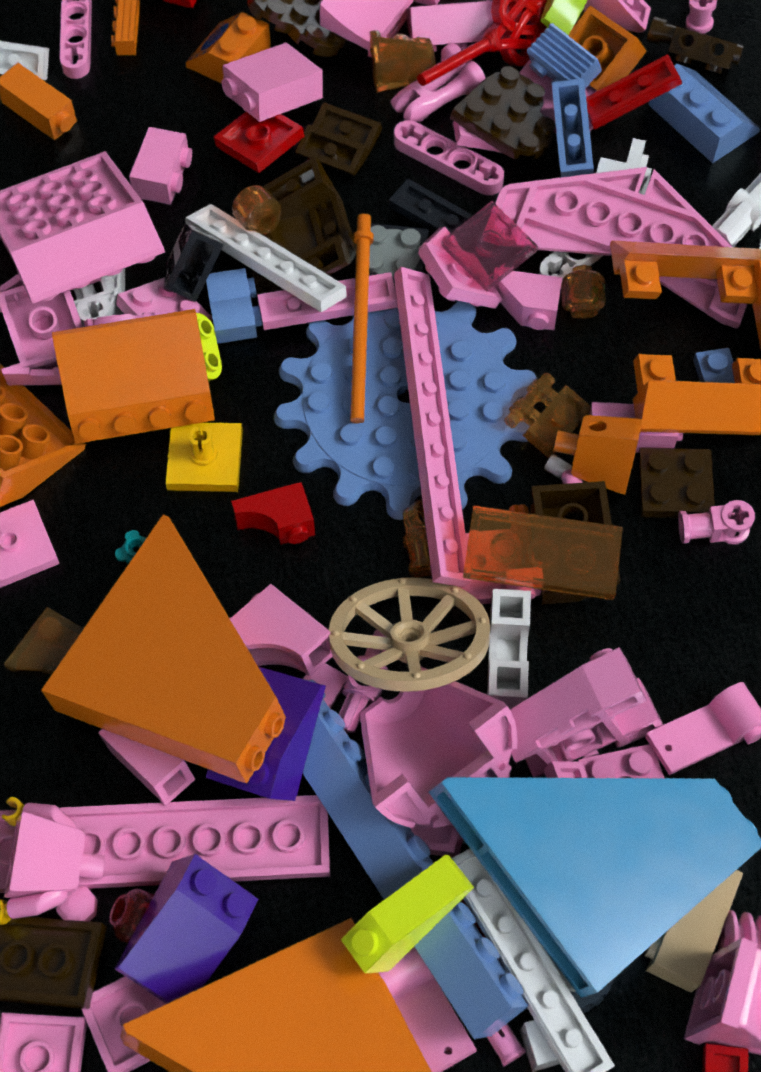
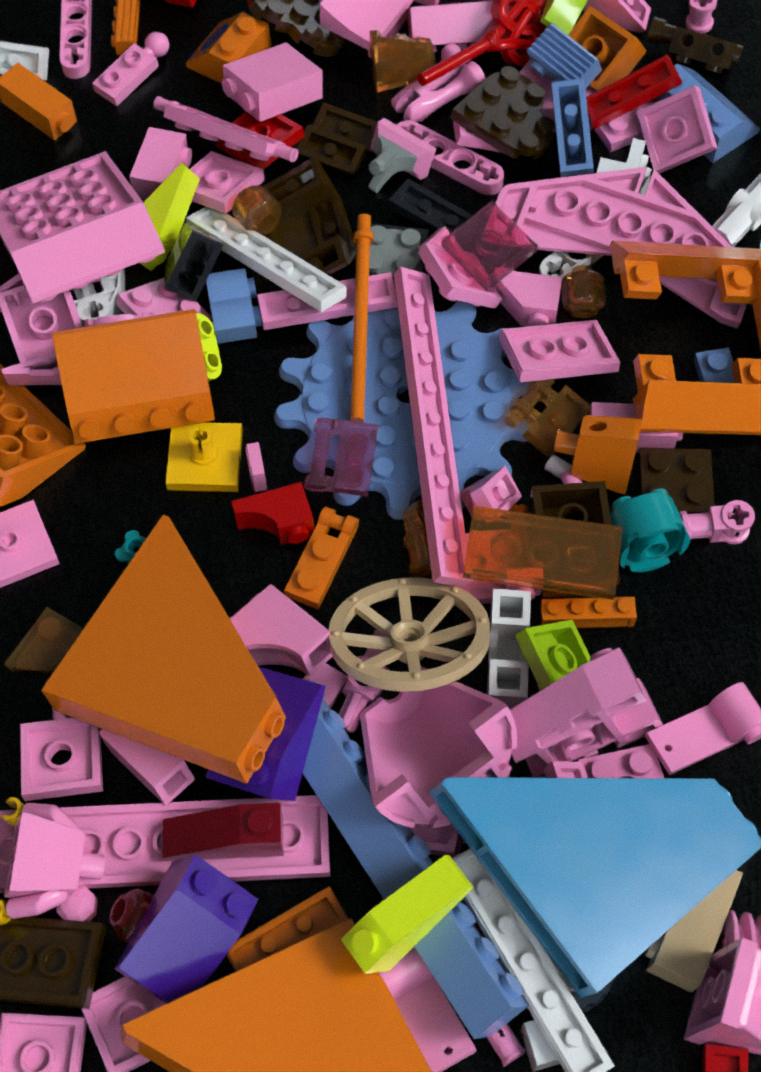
(42, 740): none -> bright pink plate
(131, 69): none -> bright pink plate
(169, 207): none -> neon yellow slope
(216, 128): none -> bright pink plate
(223, 180): none -> bright pink plate
(225, 833): none -> dark red slope
(256, 467): none -> bright pink tile
(287, 929): none -> orange tile
(321, 558): none -> orange plate
(353, 459): none -> clear pink plate
(397, 152): none -> piece
(492, 491): none -> bright pink slope
(552, 651): none -> lime plate
(558, 350): none -> bright pink tile
(590, 611): none -> orange piece
(622, 130): none -> bright pink plate
(649, 530): none -> teal brick
(677, 129): none -> bright pink plate

